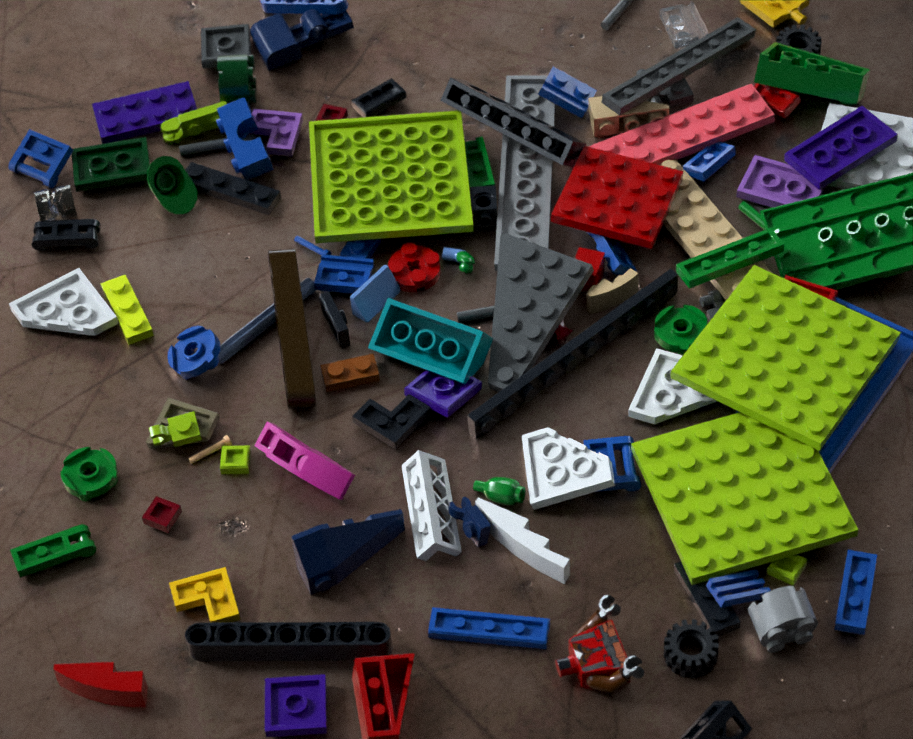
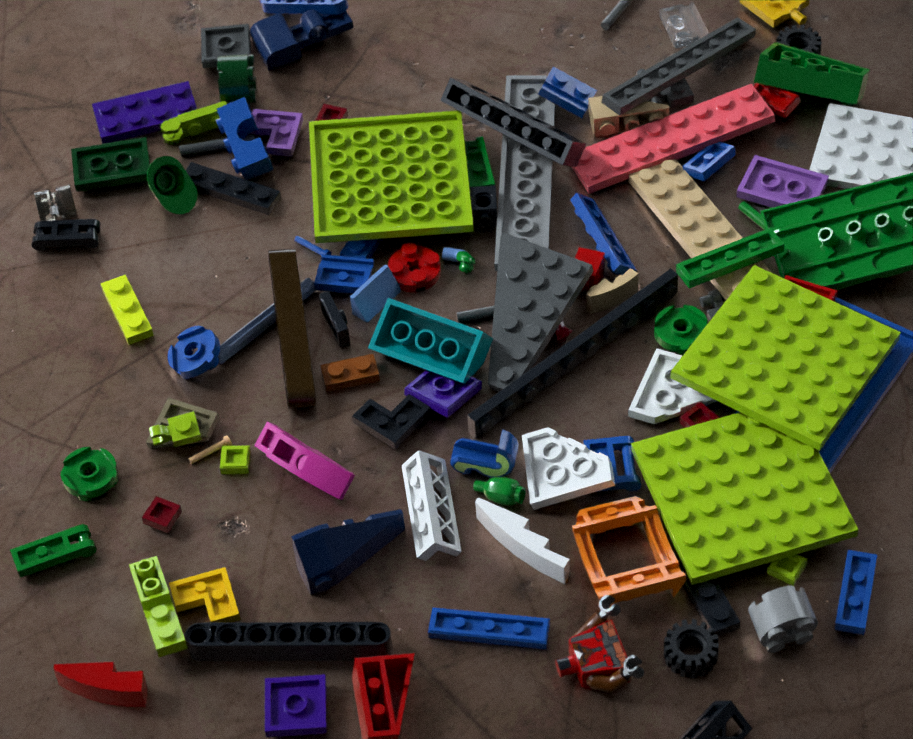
(43, 150): blue plate -> none
(65, 306): white plate -> none
(158, 606): none -> lime slope
(379, 98): black plate -> none
(475, 523): dark blue plate -> none
(484, 457): none -> blue animal
(617, 197): red plate -> none
(637, 582): none -> orange wedge
(697, 415): none -> dark red plate
(735, 585): blue tile -> none
(840, 147): dark purple plate -> none

